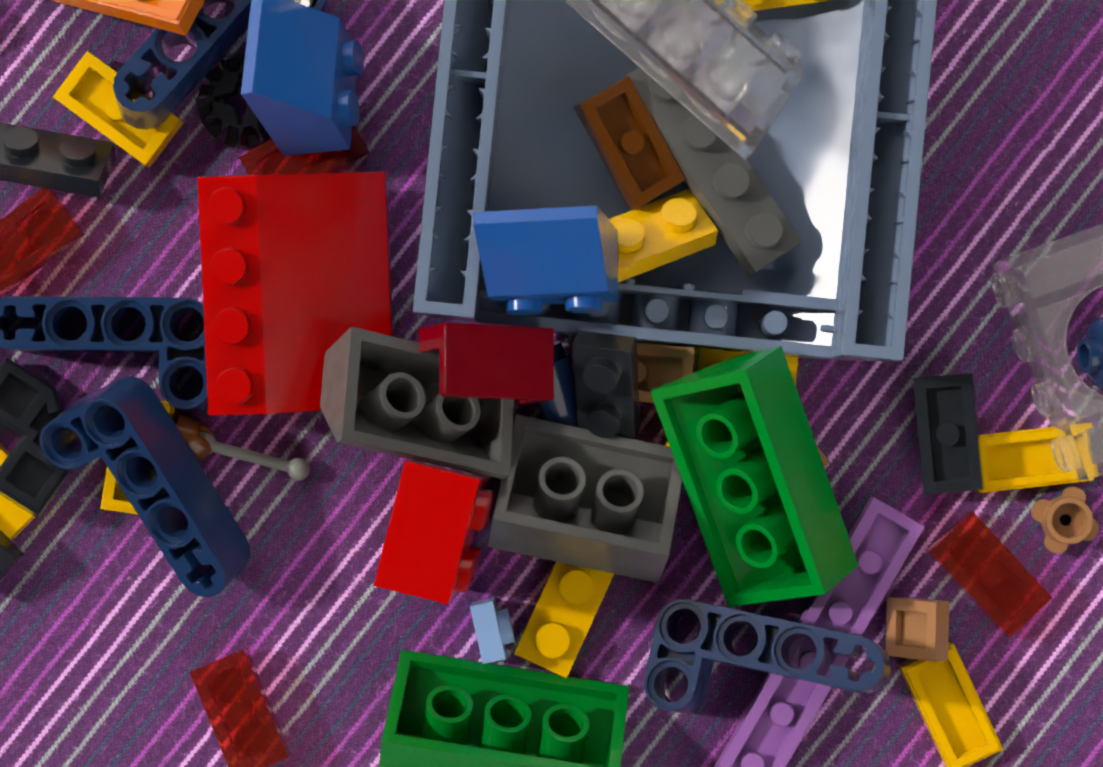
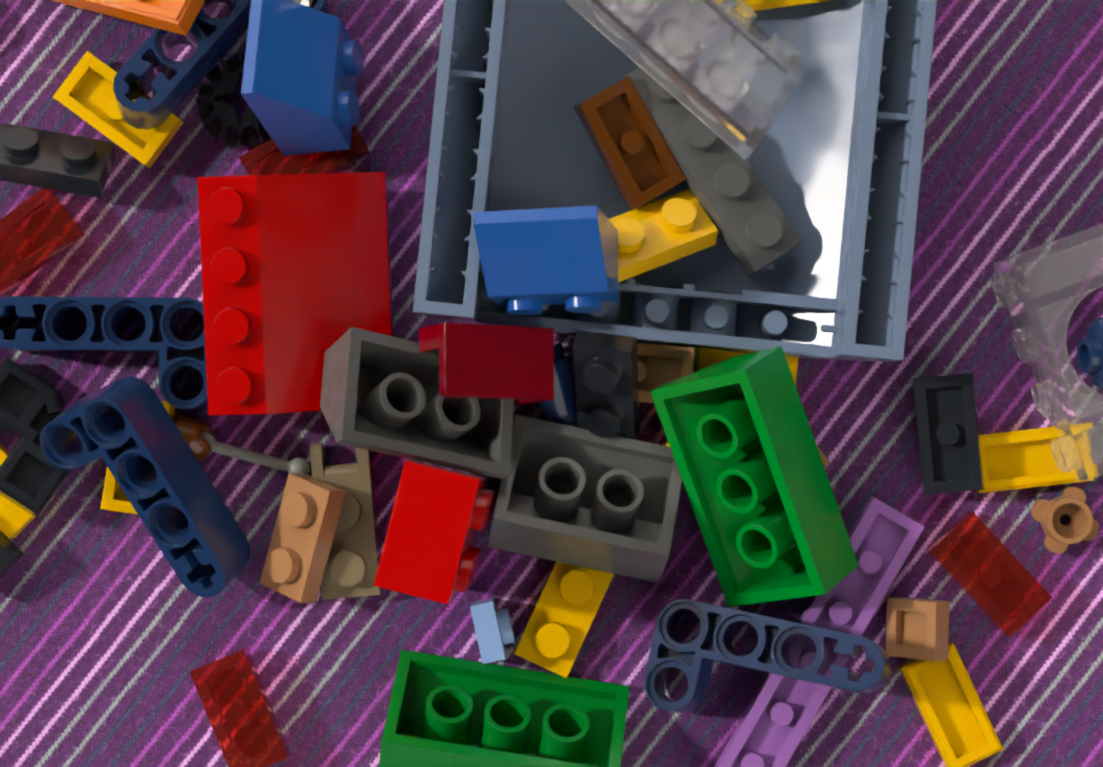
(302, 537): none -> medium nougat plate
(354, 548): none -> dark tan hinge

